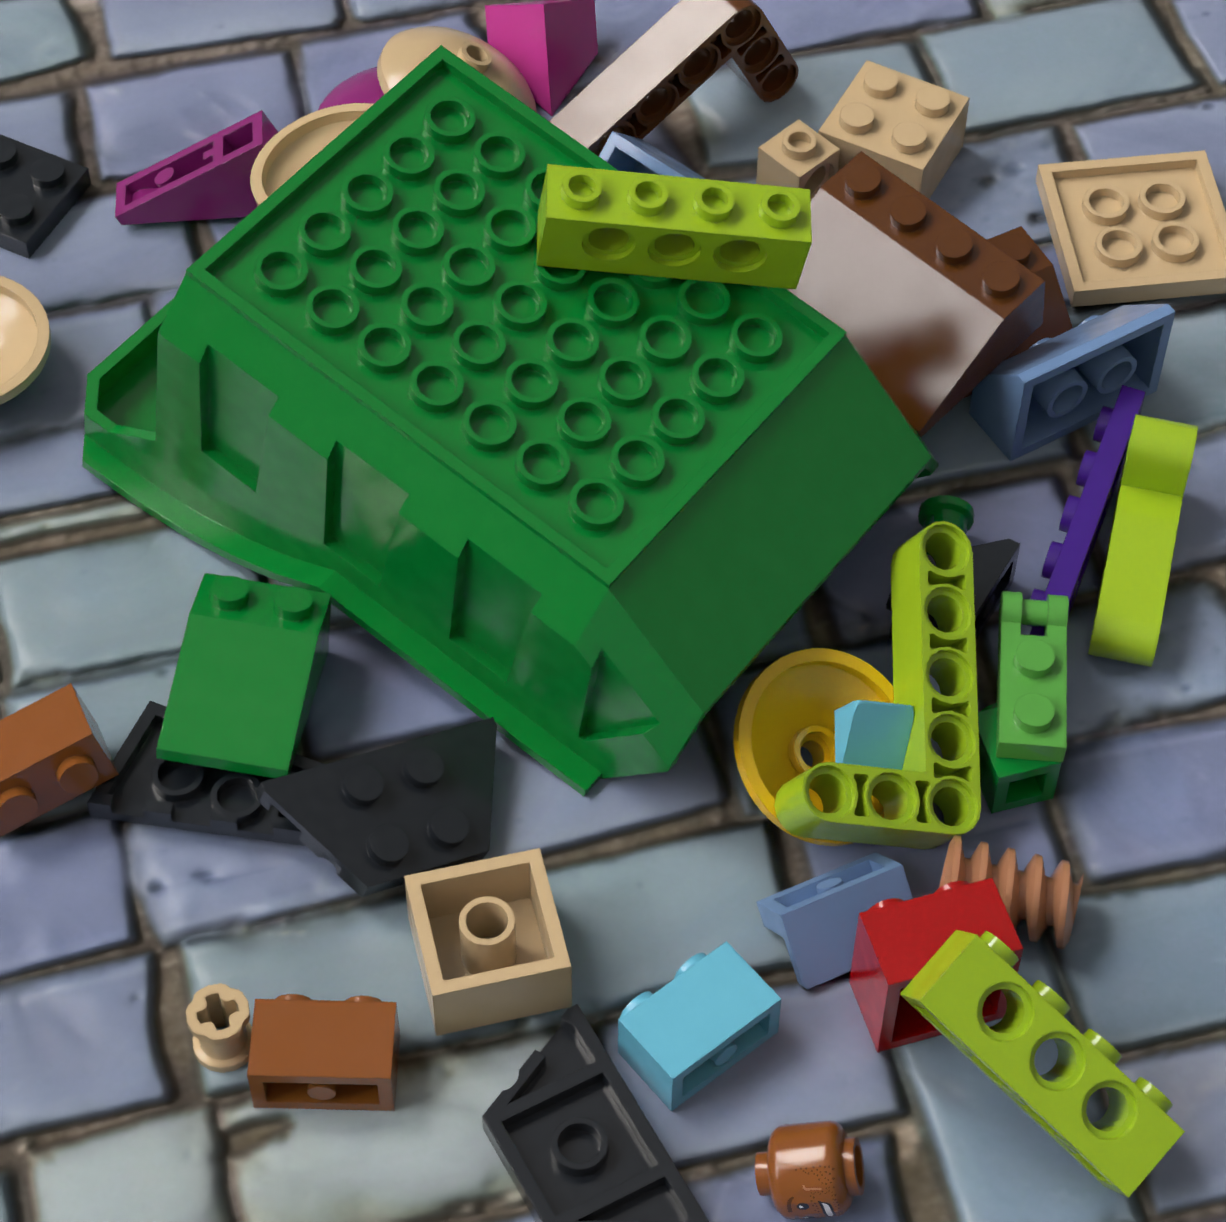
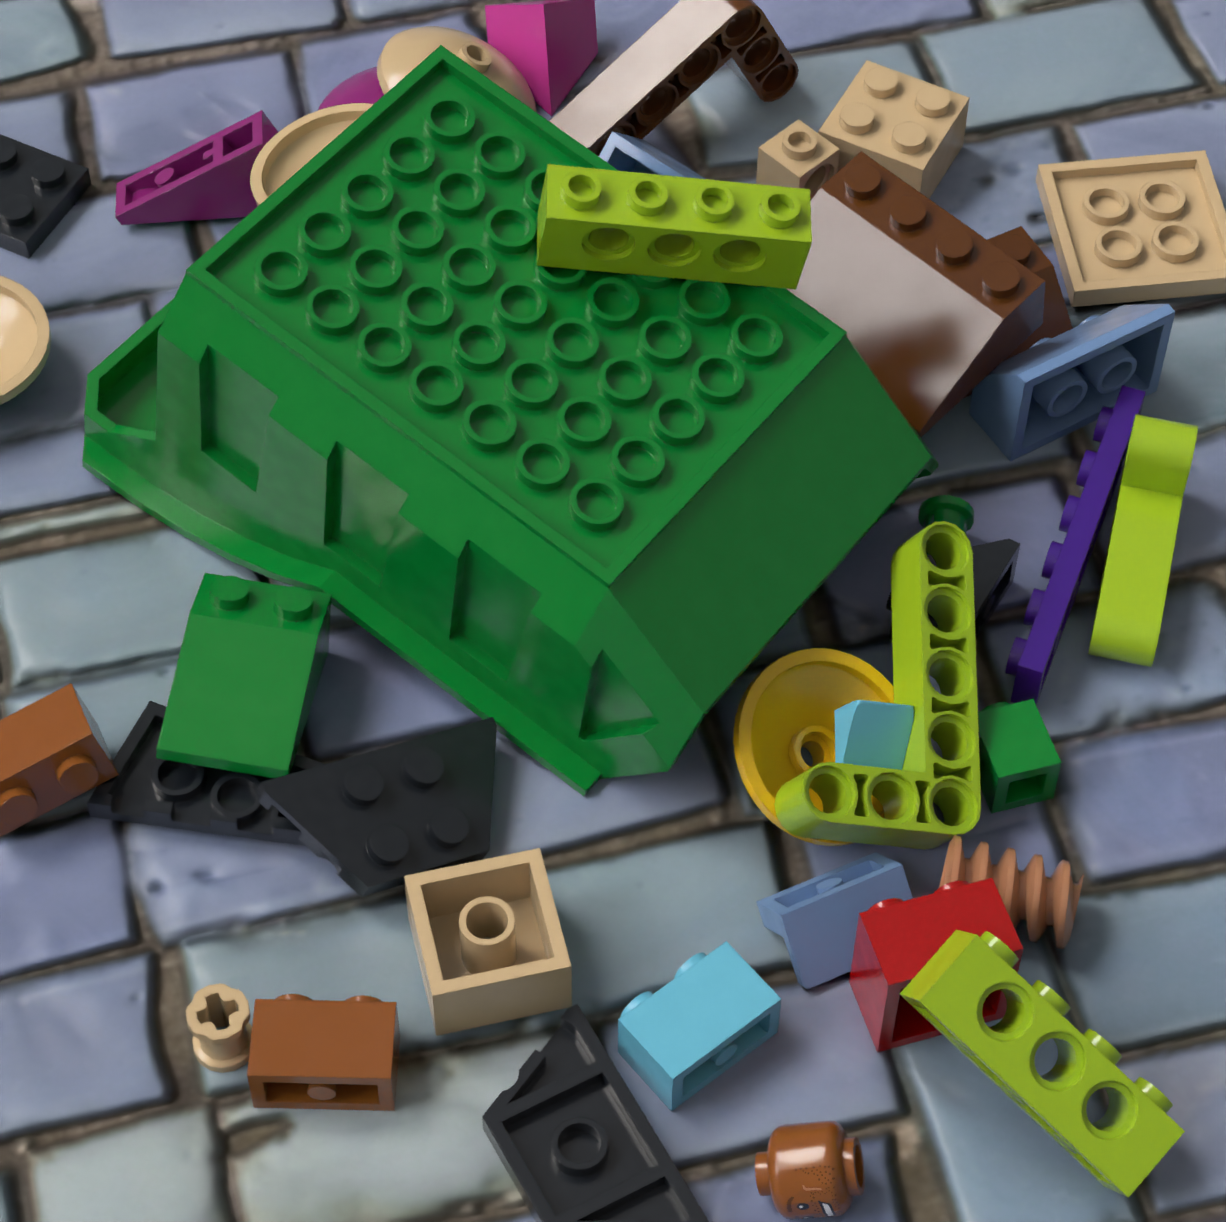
(1032, 678): bright green plate -> none

